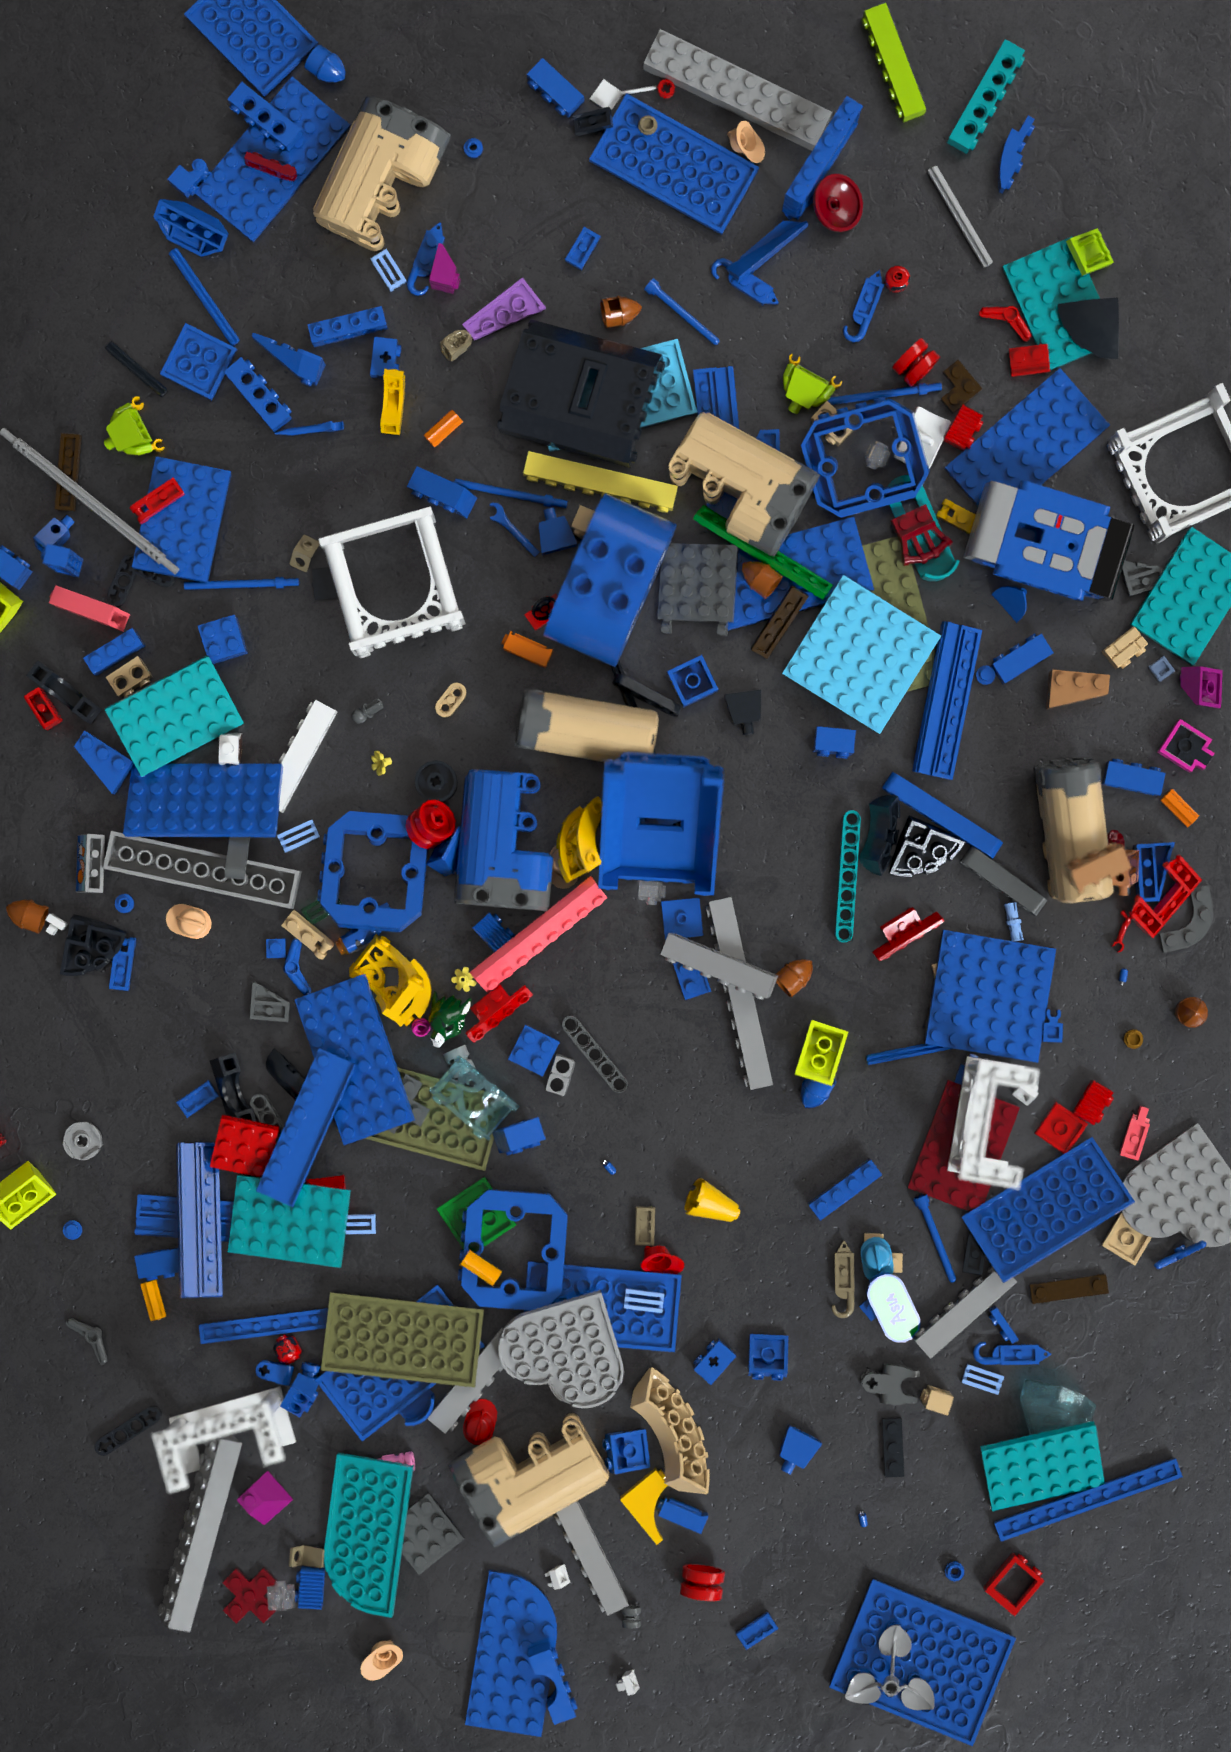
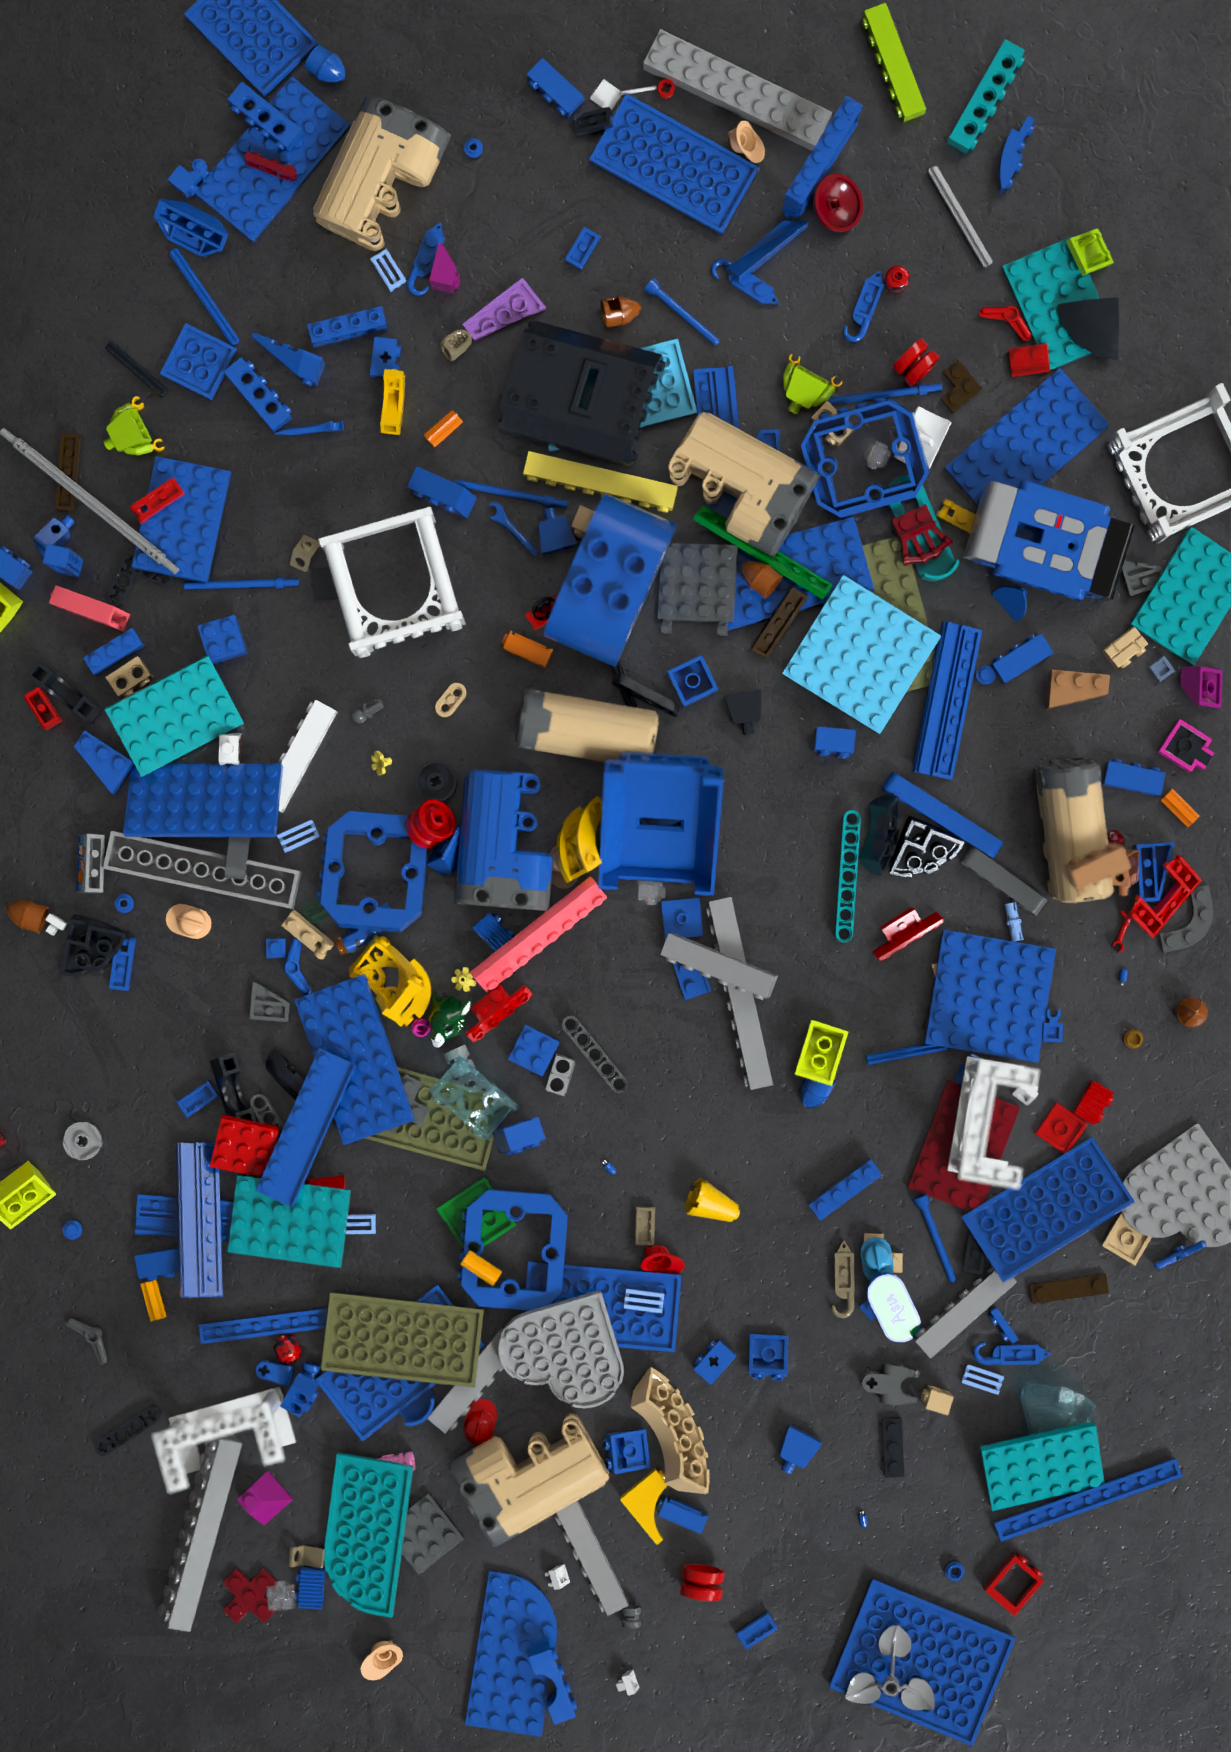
(647, 125): dark tan plate -> none
(794, 976): dark orange helmet -> none
(963, 428): red brick -> none
(1135, 1134): coral hinge -> none

